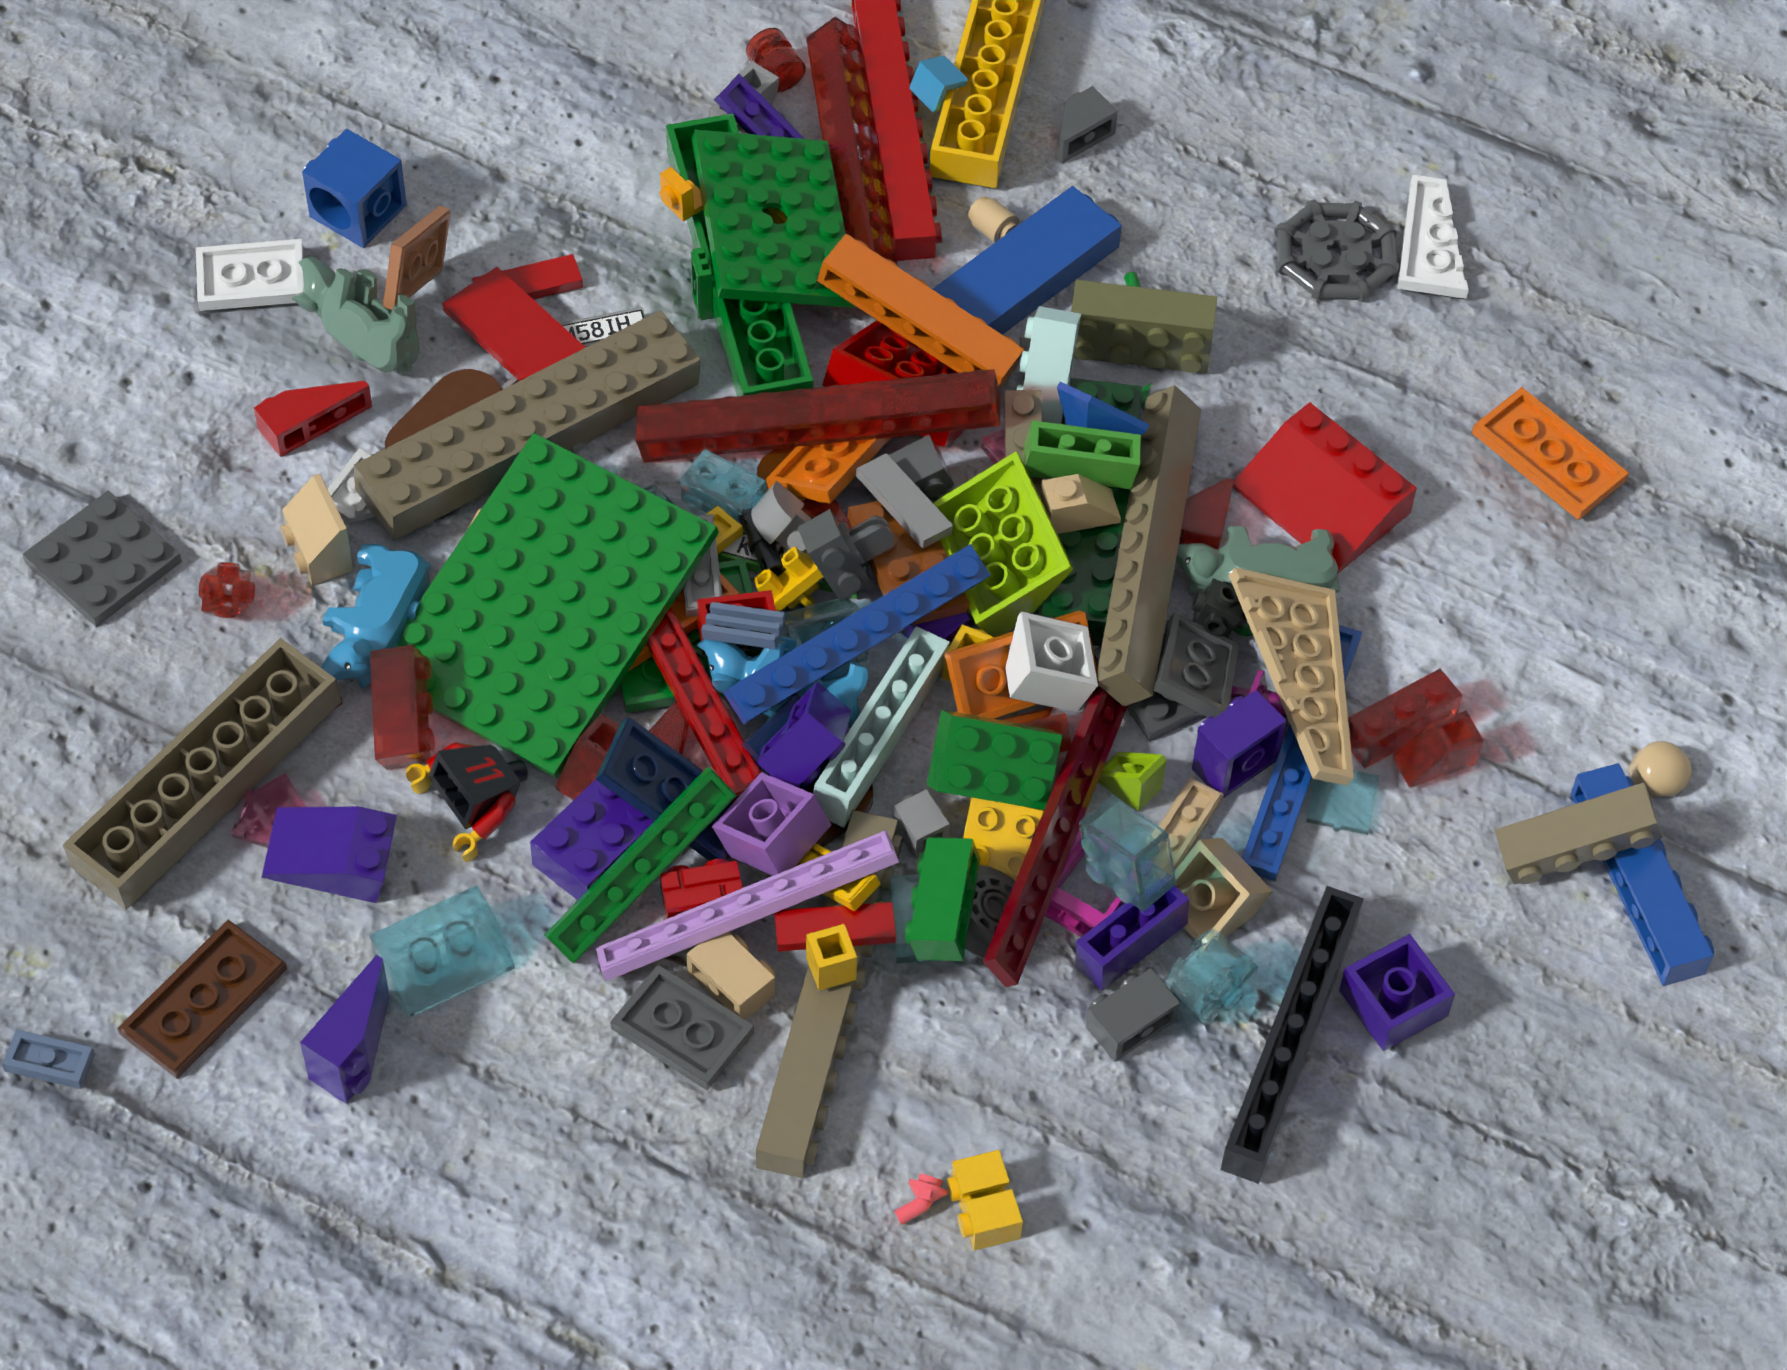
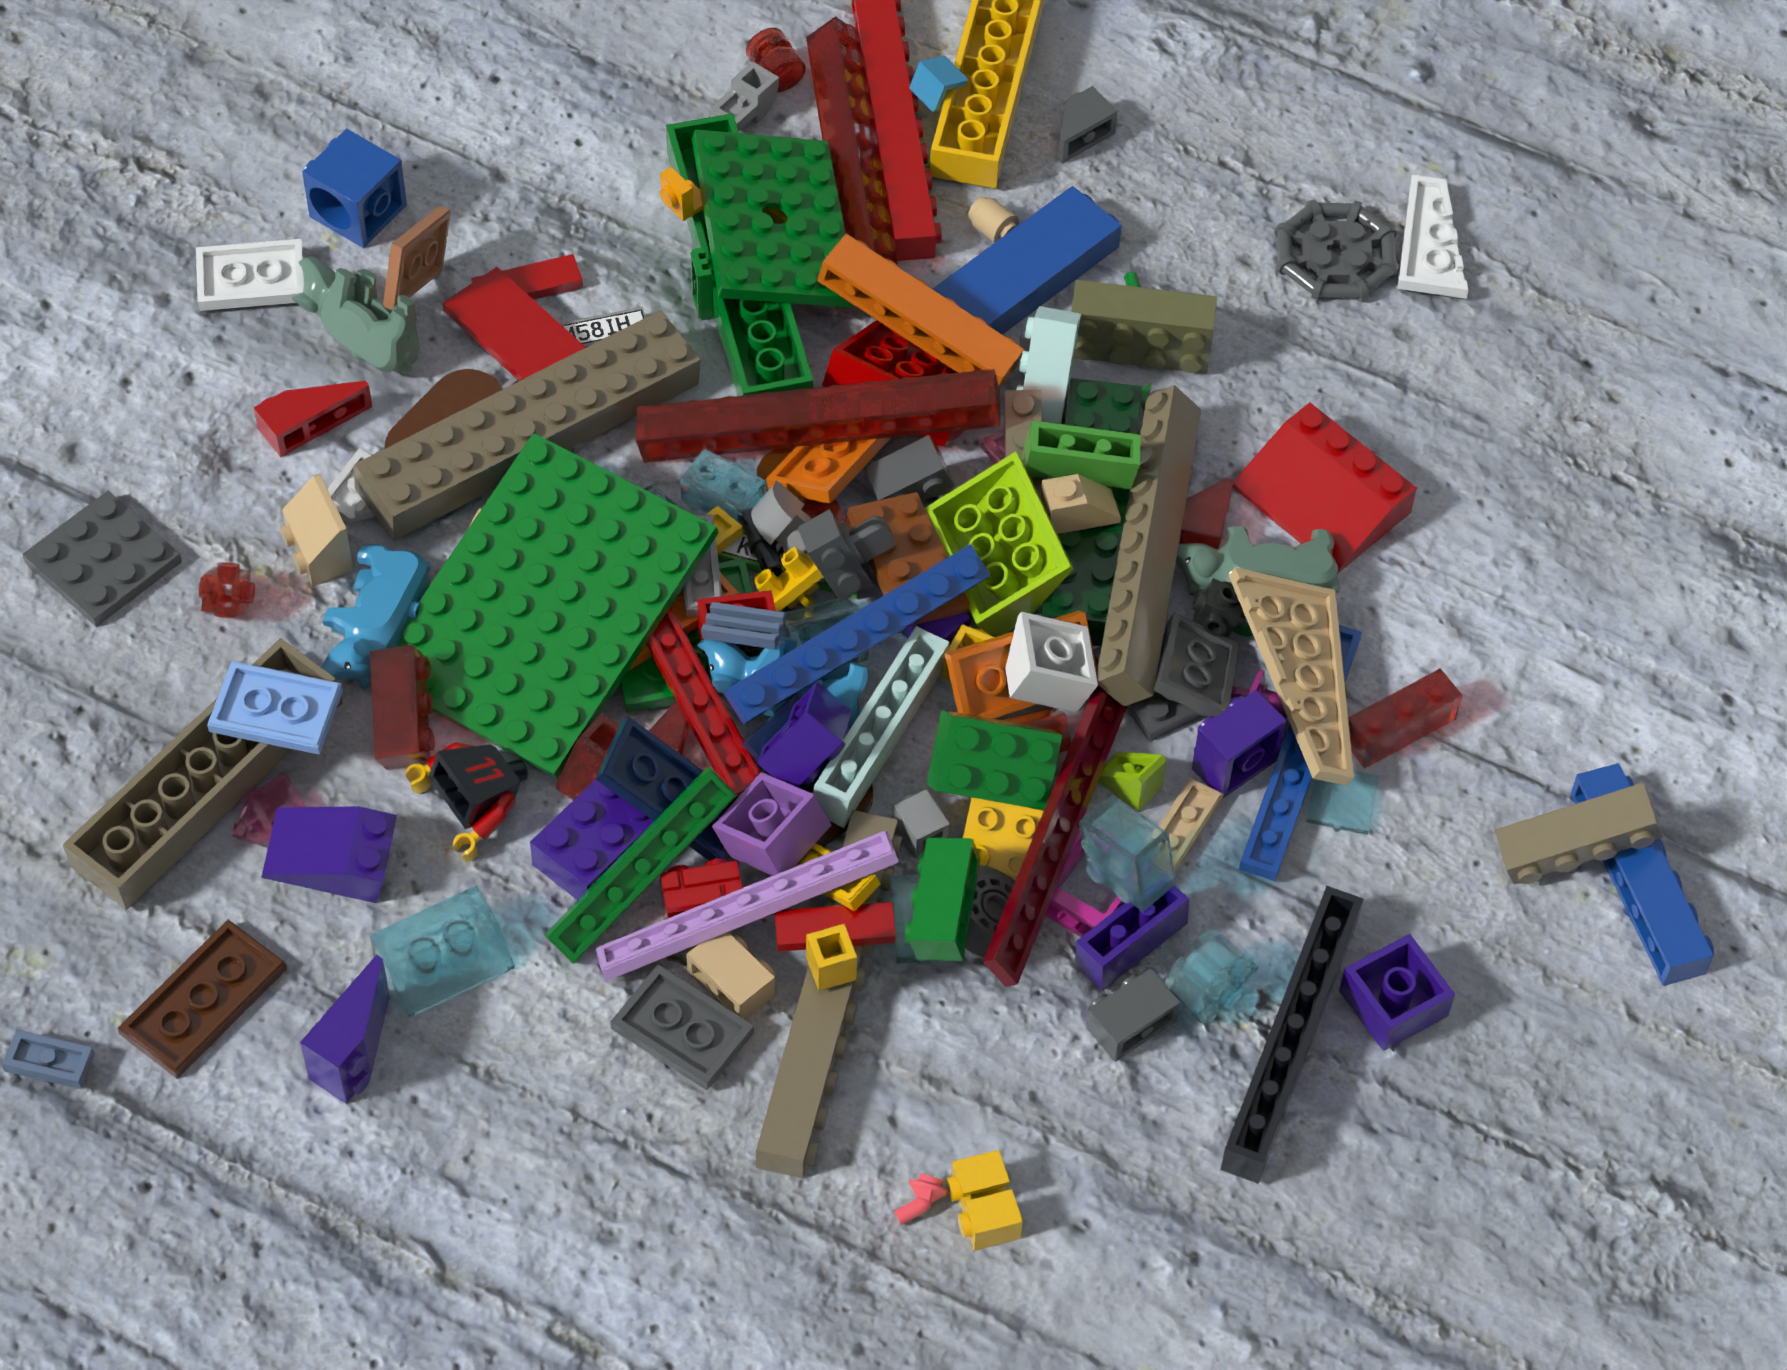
(275, 707): none -> light blue tile
(753, 111): dark purple plate -> none
(904, 500): light grey tile -> none
(1089, 412): blue slope -> none
(1219, 888): tan slope -> none
(1440, 750): clear red slope -> none
(1550, 453): orange plate -> none
(1661, 768): tan hair -> none

